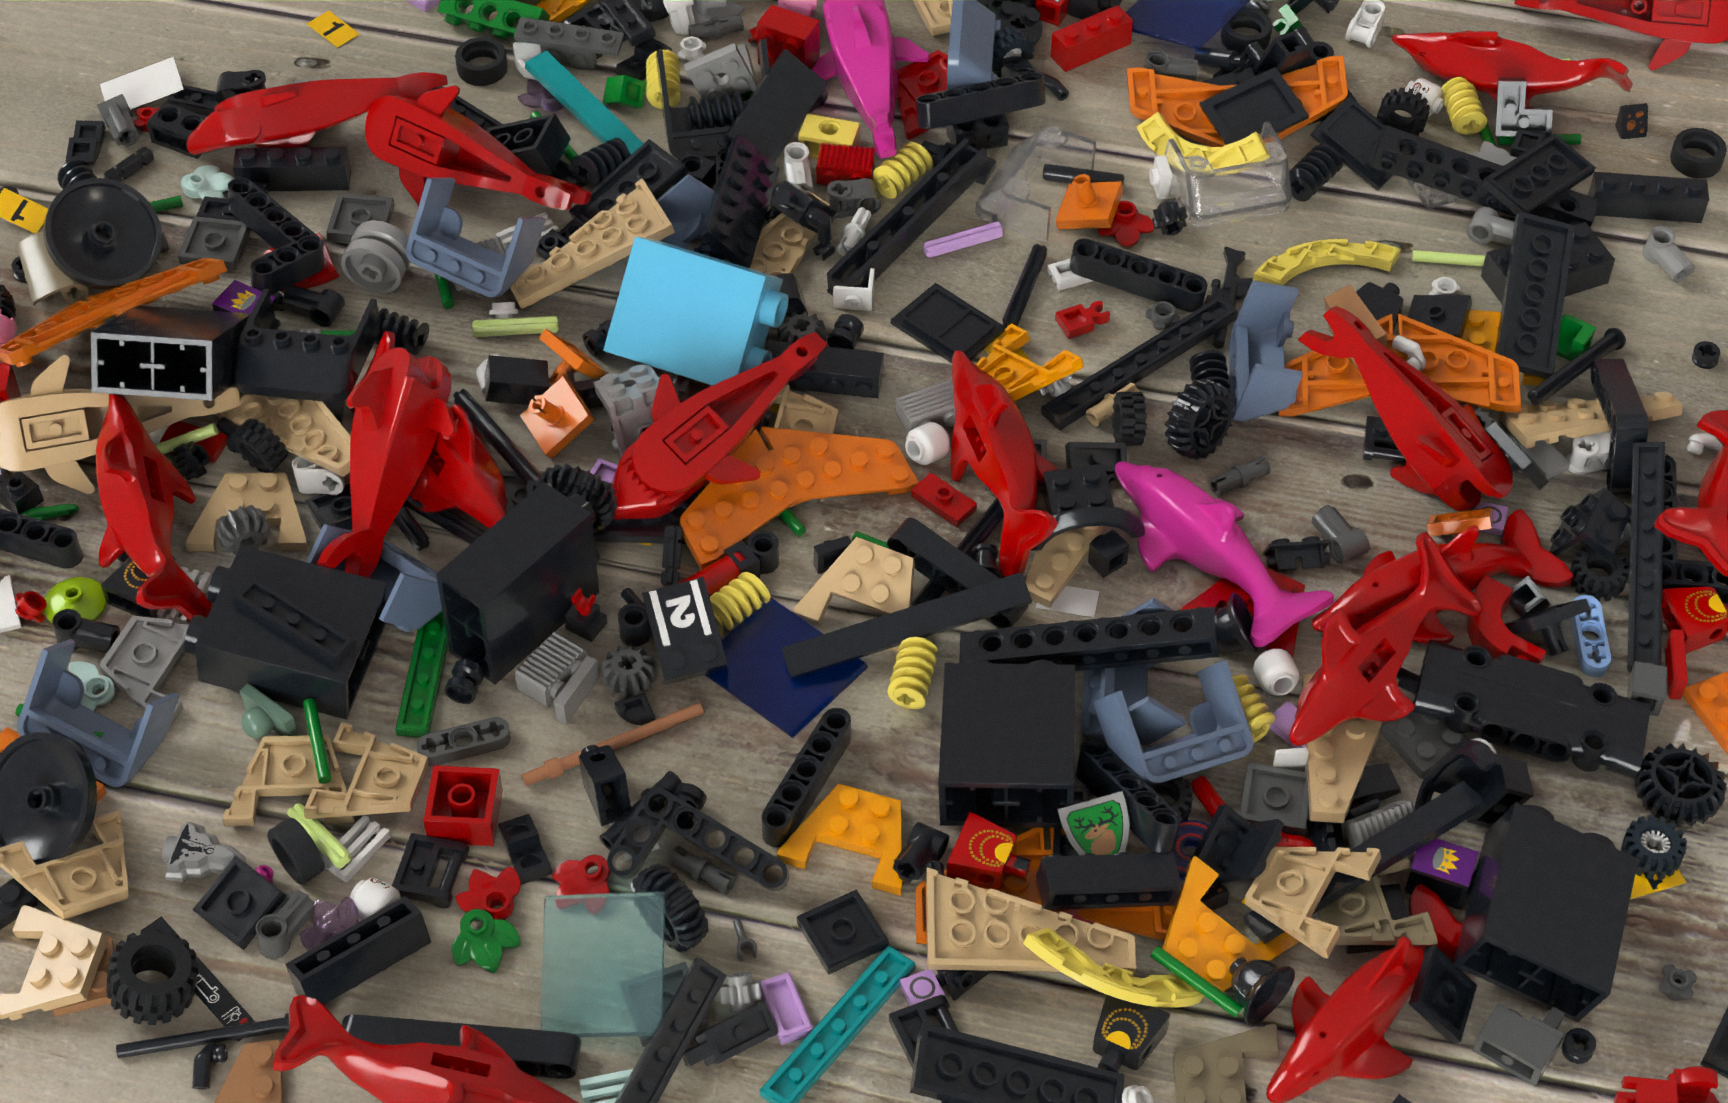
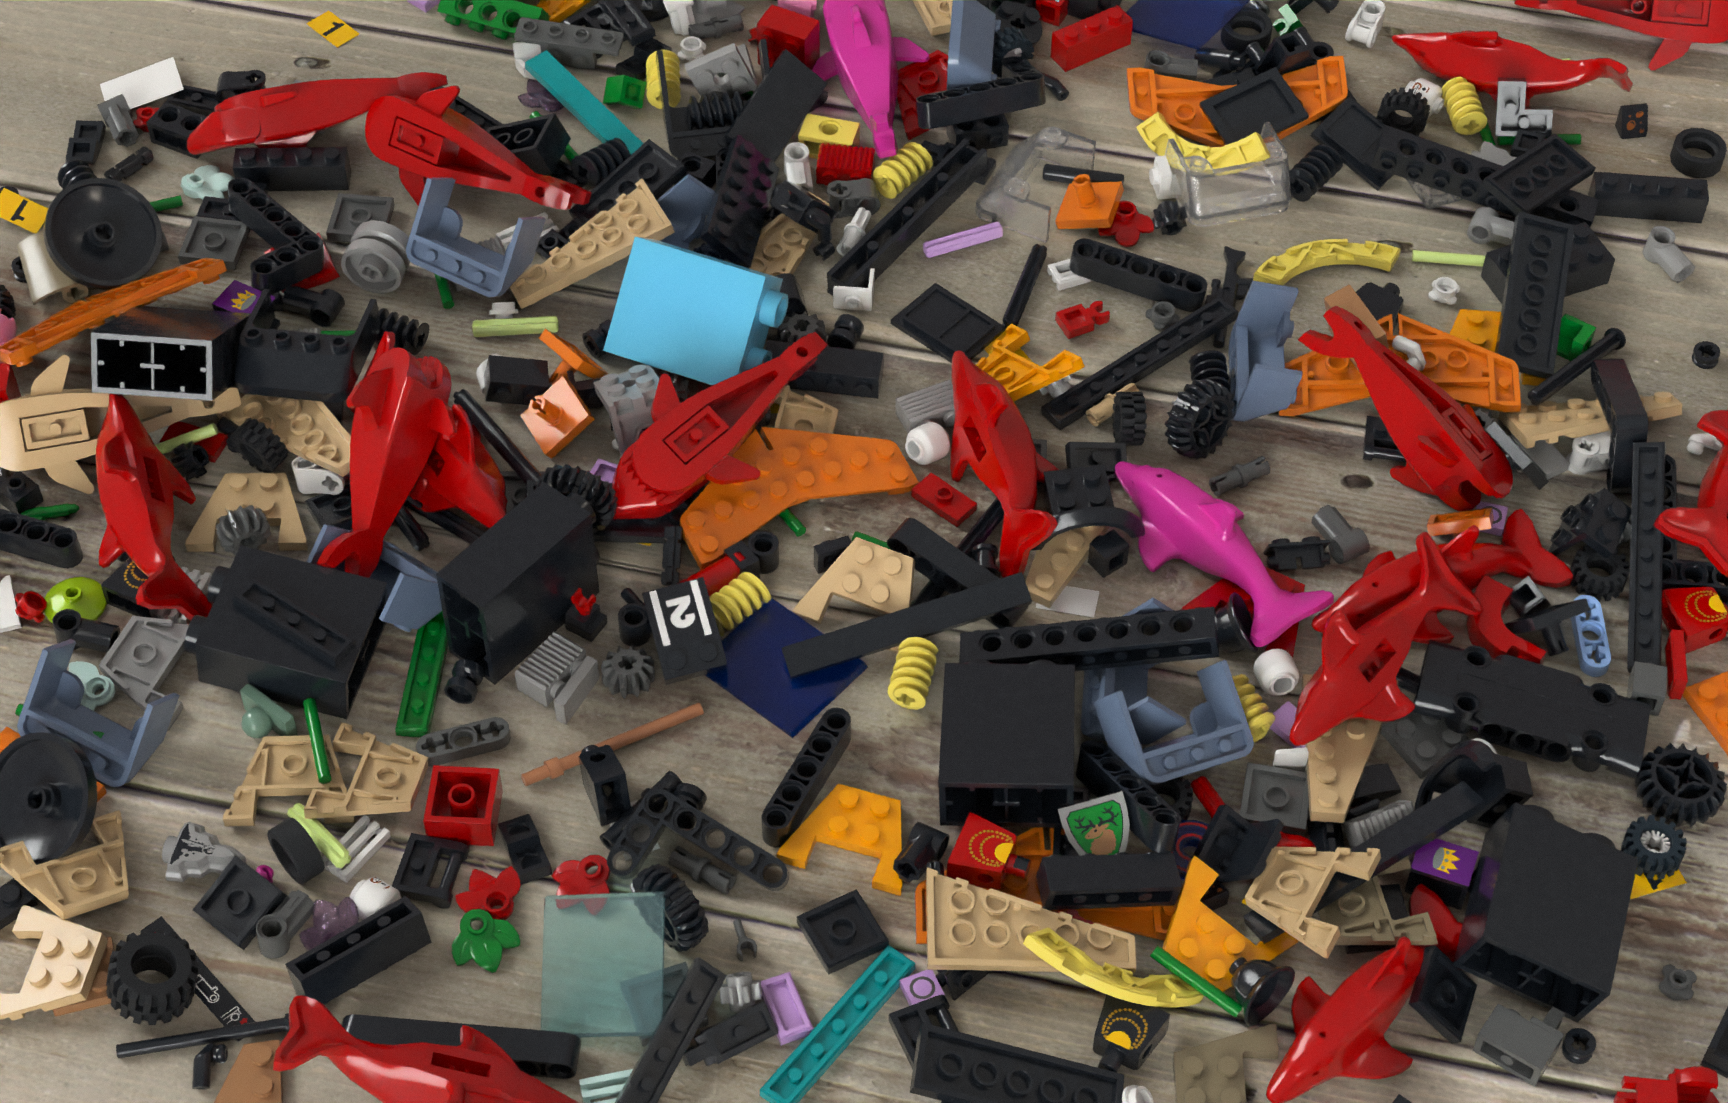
(484, 74): black tyre -> none
(635, 709): black tile -> none
(1442, 312): black plate -> none

